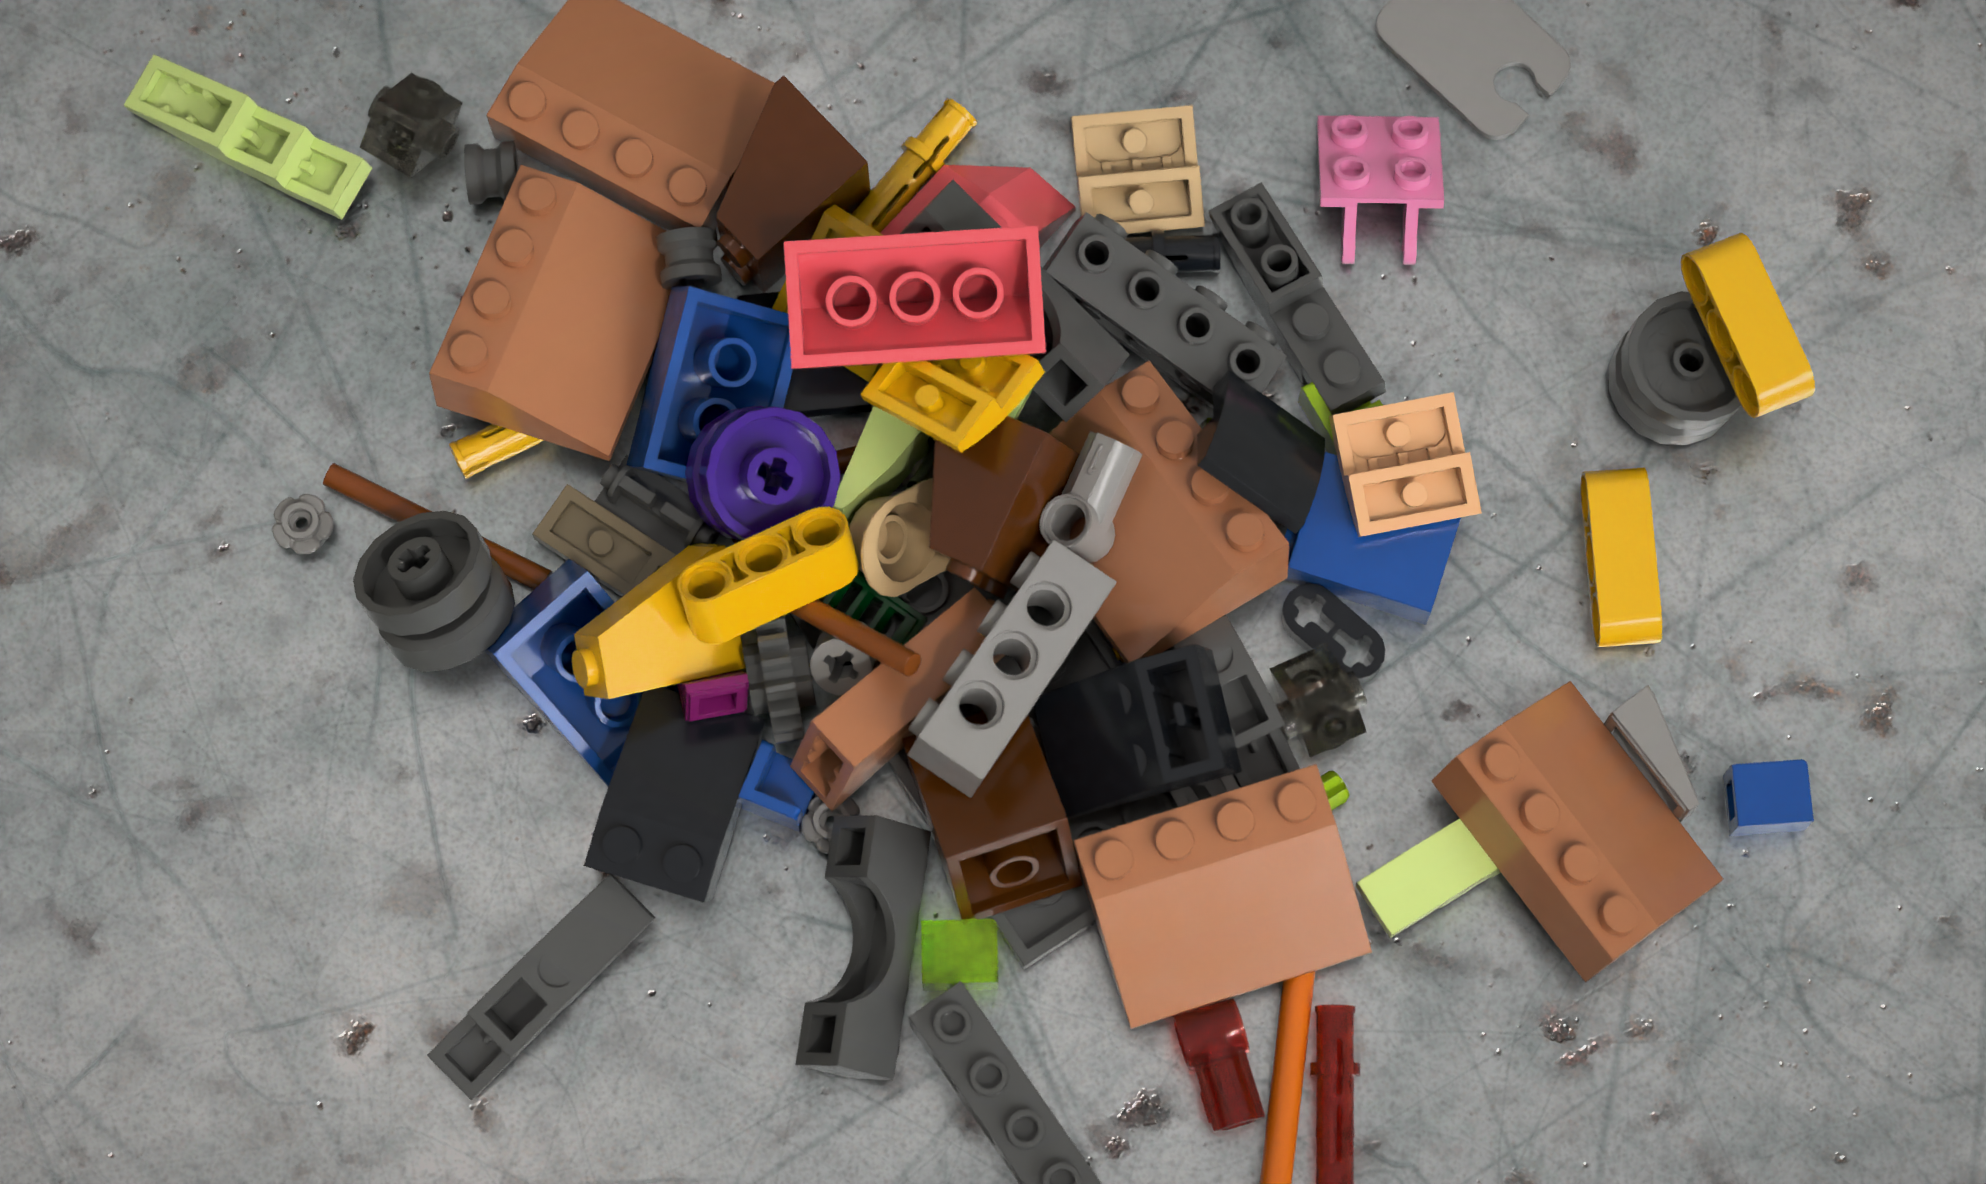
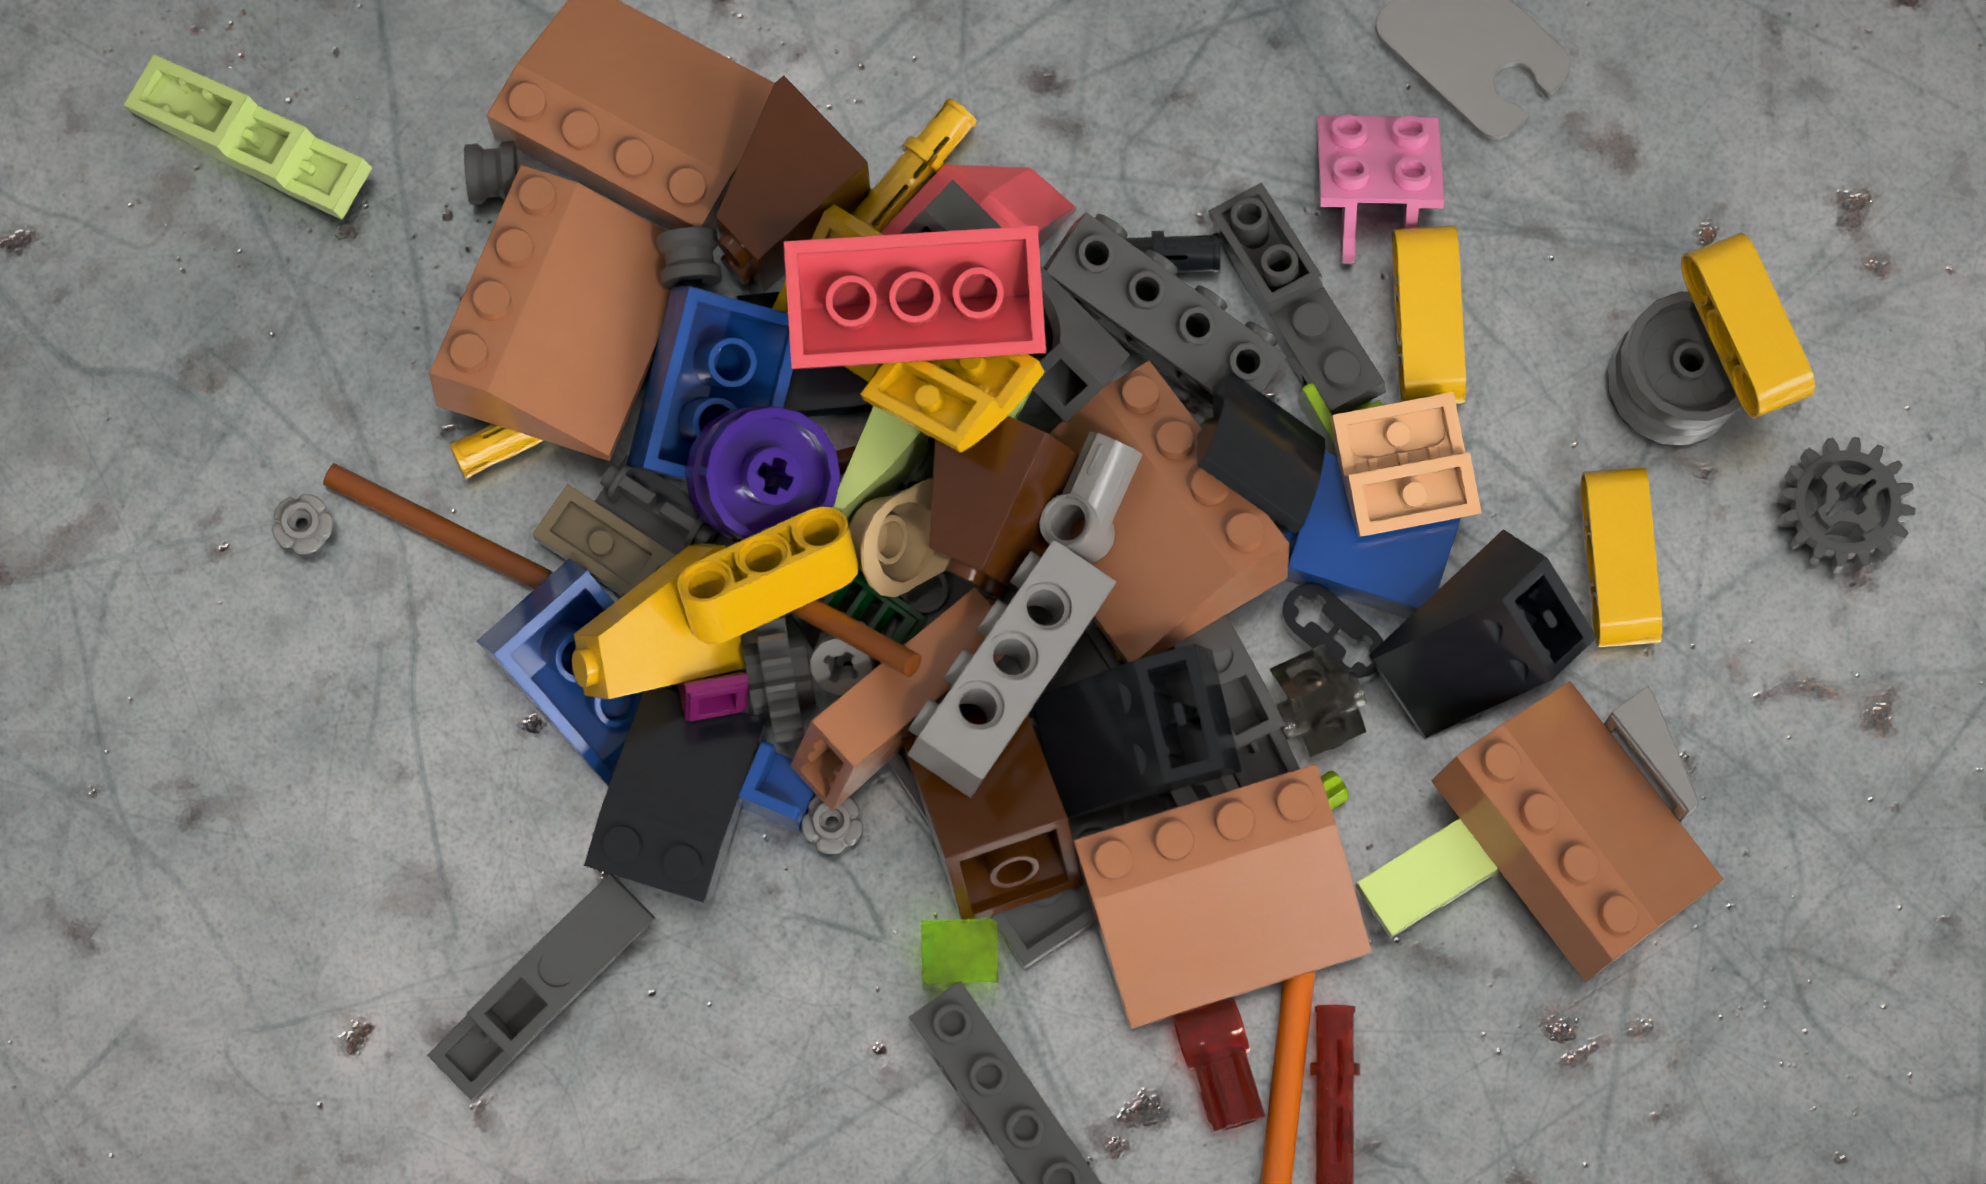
(411, 124): clear smoke brick -> none
(434, 591): dark grey wheel -> none
(881, 877): dark grey arch -> none
(1139, 168): tan slope -> none
(1429, 312): none -> yellow beam
(1483, 637): none -> black slope
(1768, 797): blue panel -> none
(1832, 484): none -> dark grey gear

